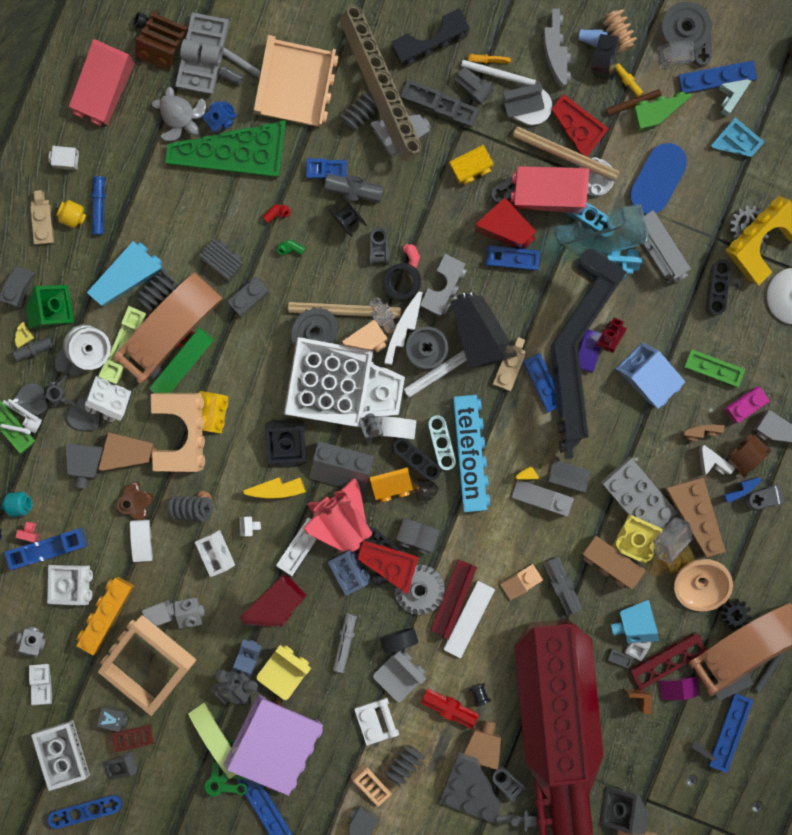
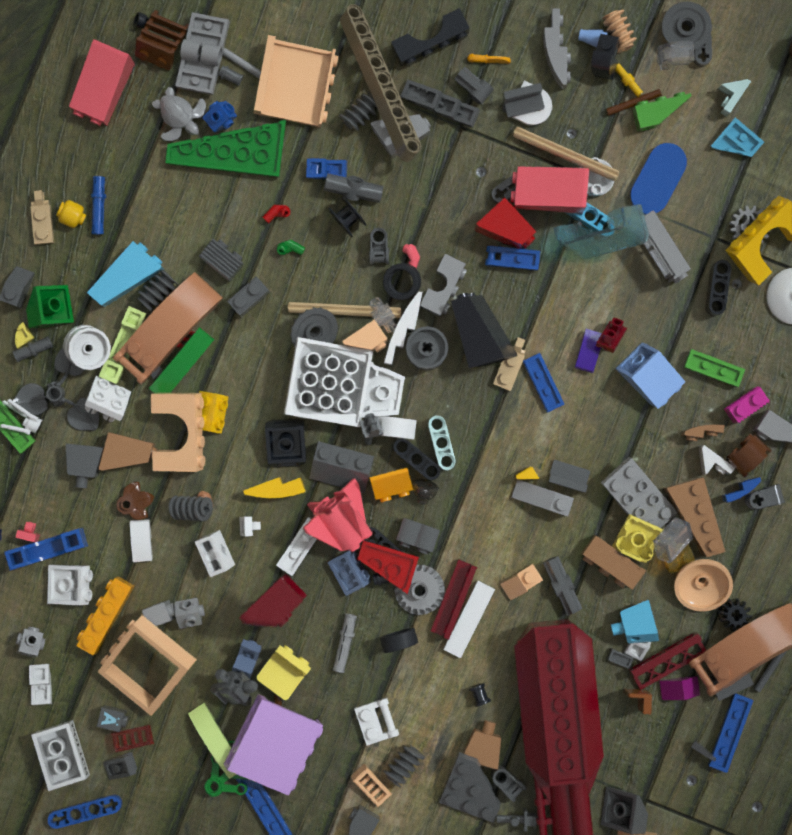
(17, 504): teal head -> none
(64, 158): white brick -> none
(399, 675): light grey bracket -> none
(435, 374): white axle -> none
(449, 708): red piece -> none
(470, 453): medium azure brick -> none
(471, 165): yellow brick -> none
(498, 73): white bar -> none
(565, 350): black piece -> none
(579, 125): red wing -> none
(628, 263): medium azure hips -> none
(714, 77): blue plate -> none

